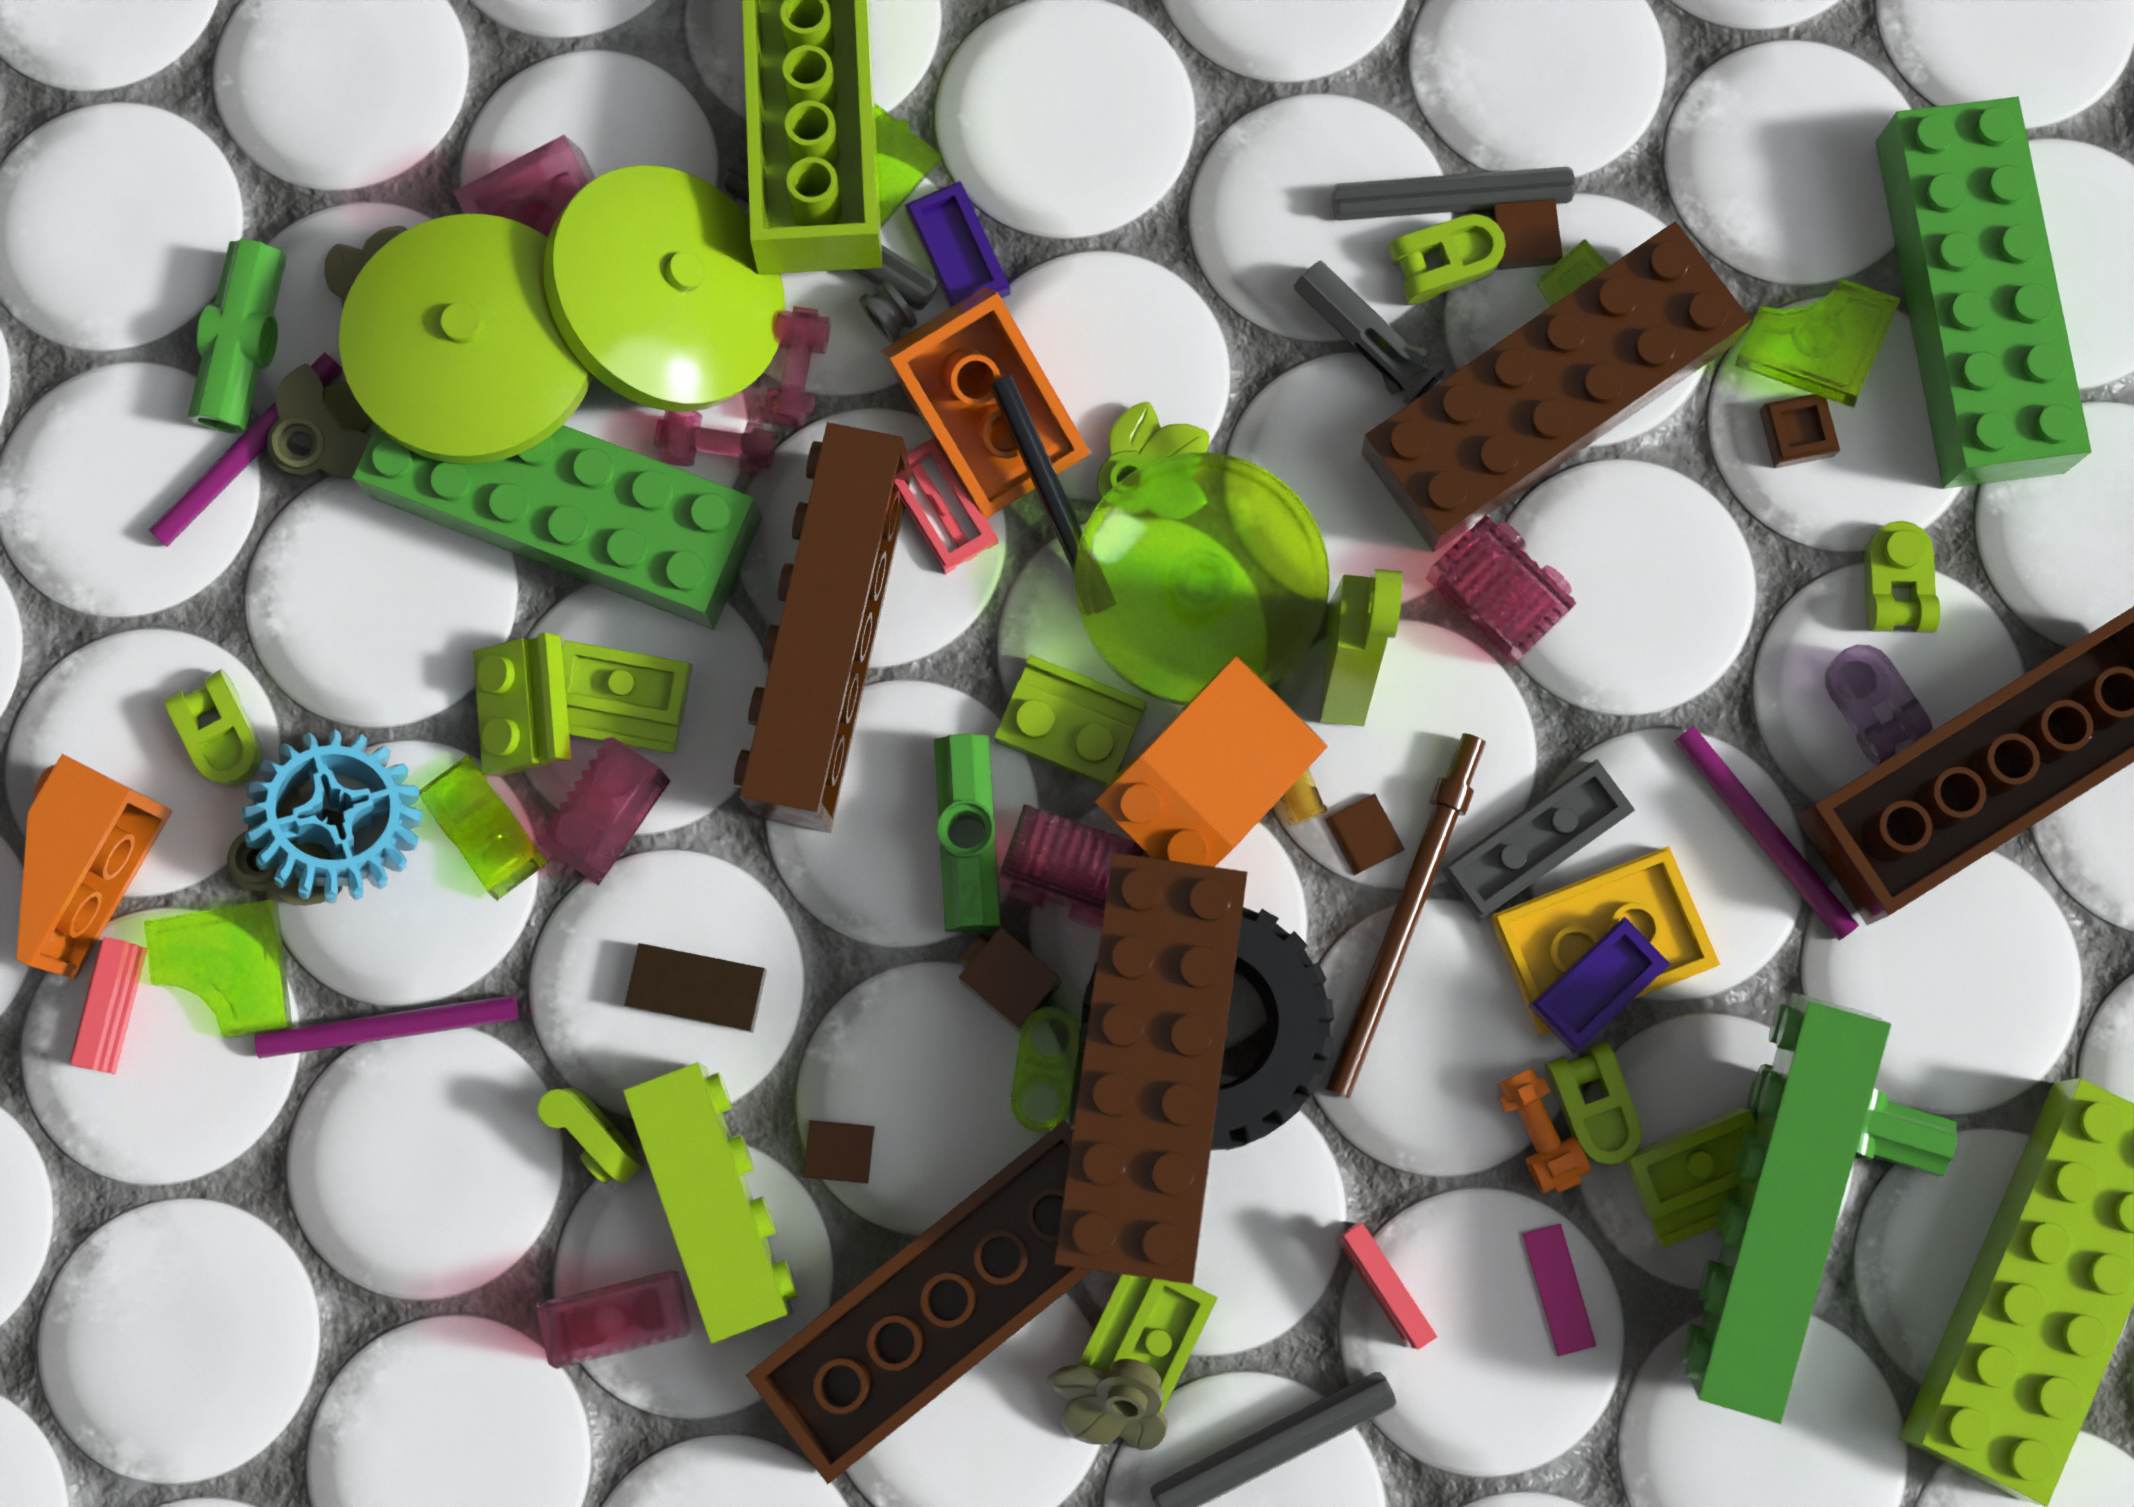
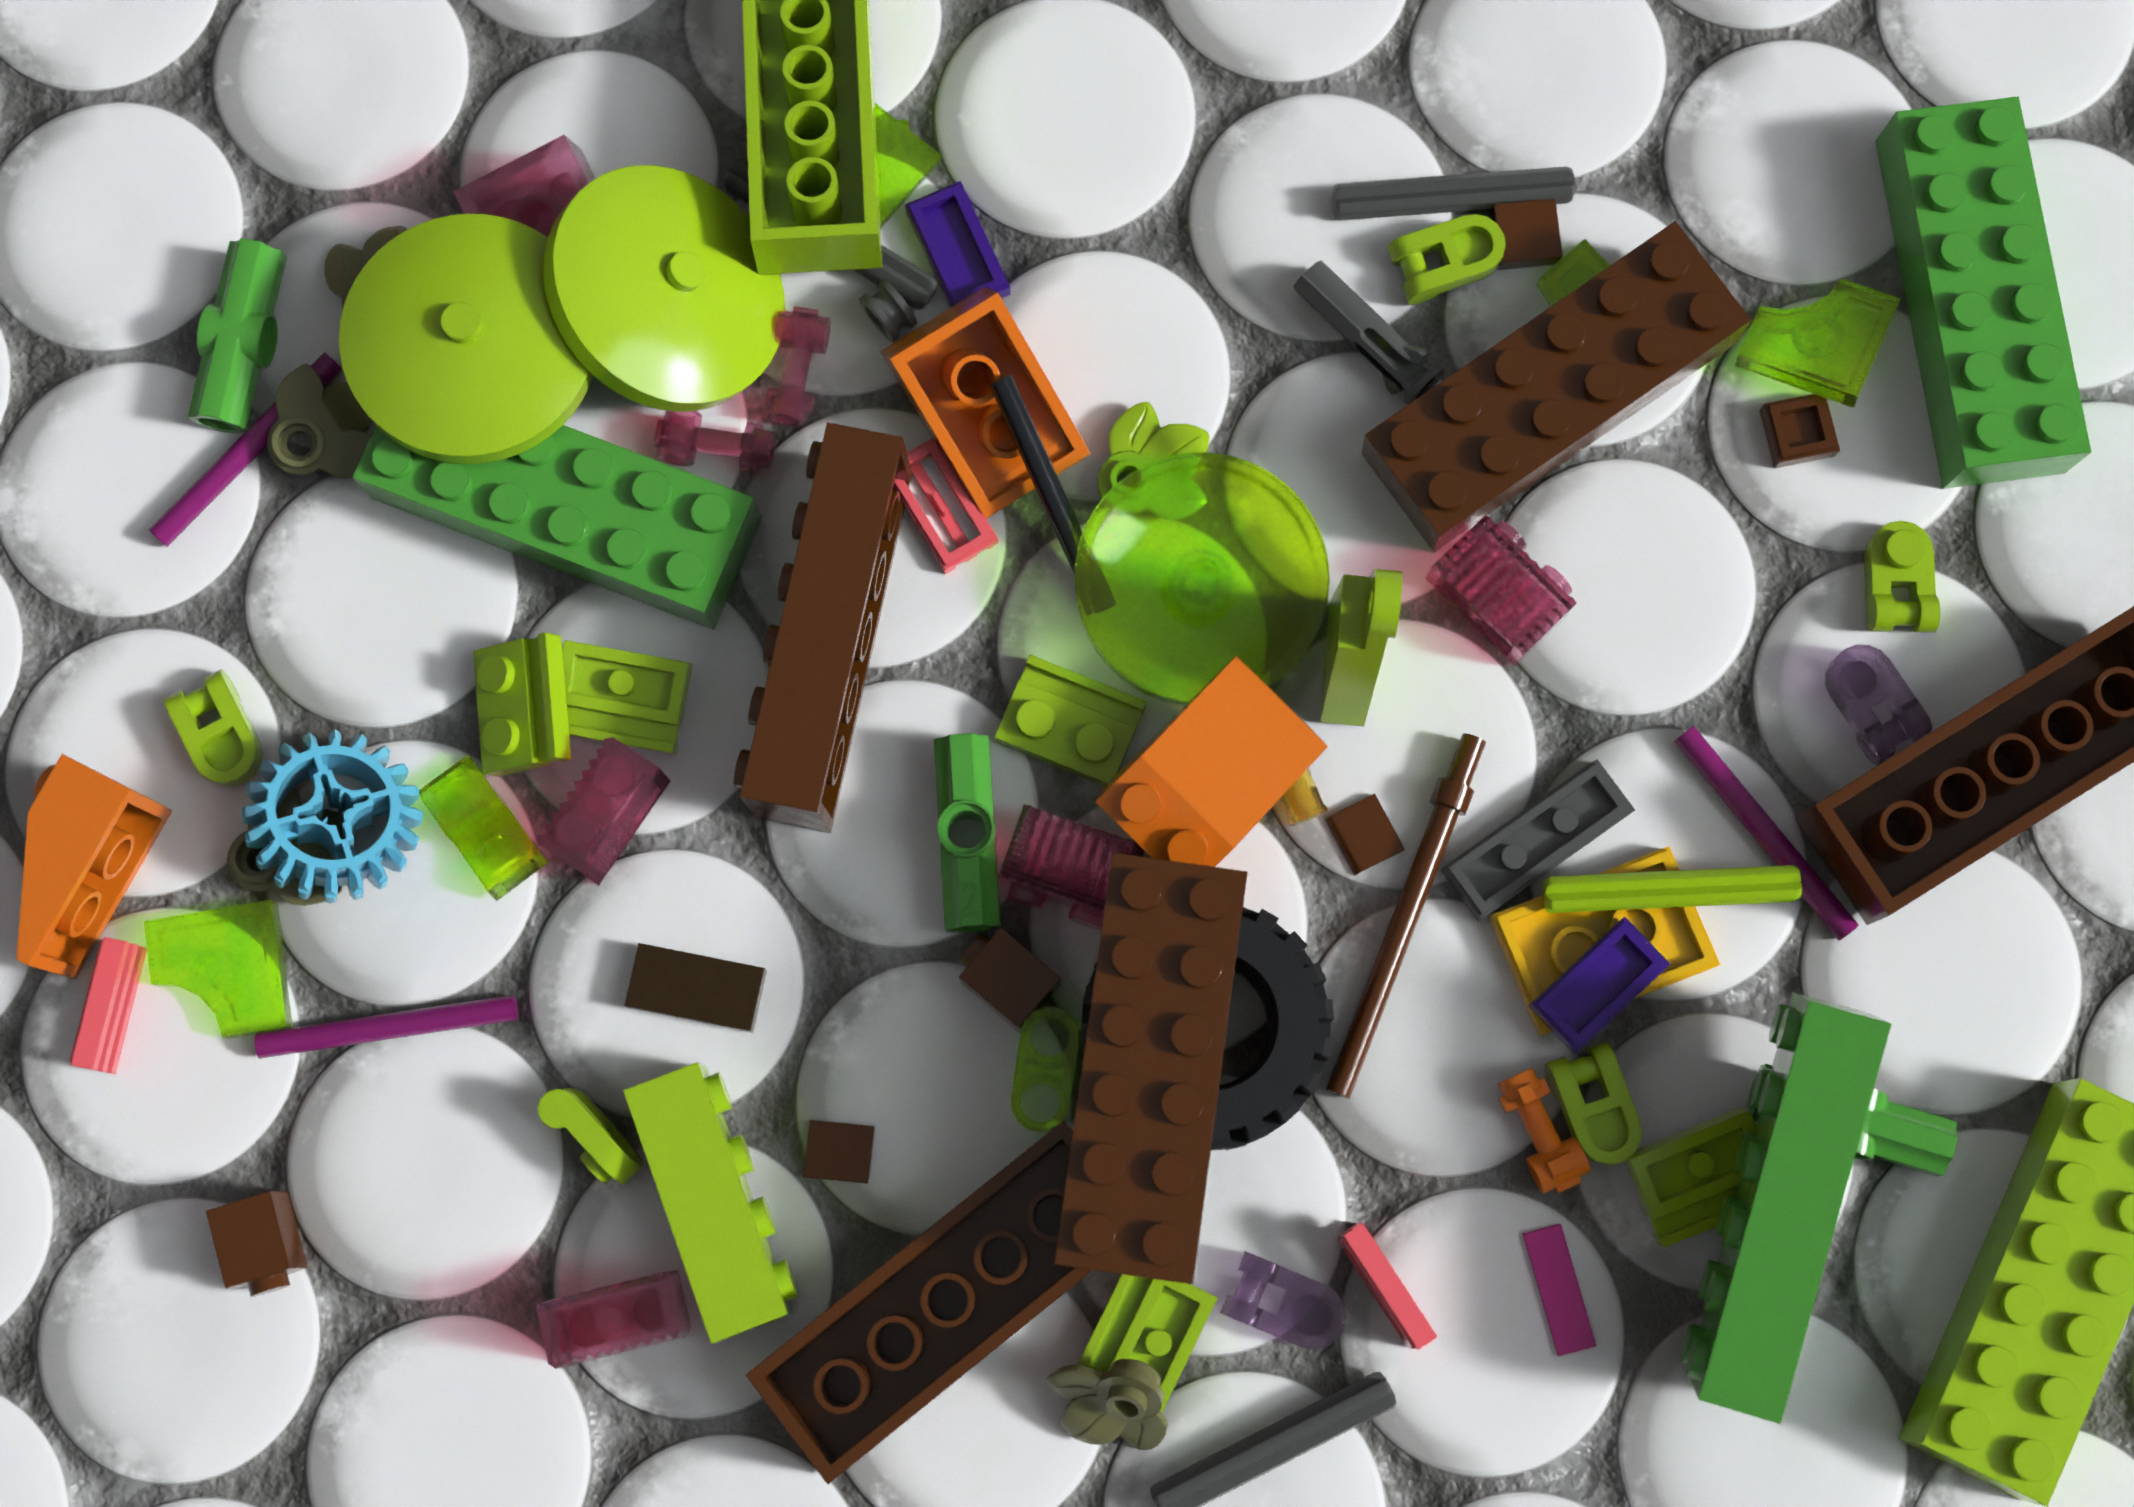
(257, 1242): none -> reddish brown brick
(1309, 1311): none -> clear purple plate
(1671, 889): none -> lime axle

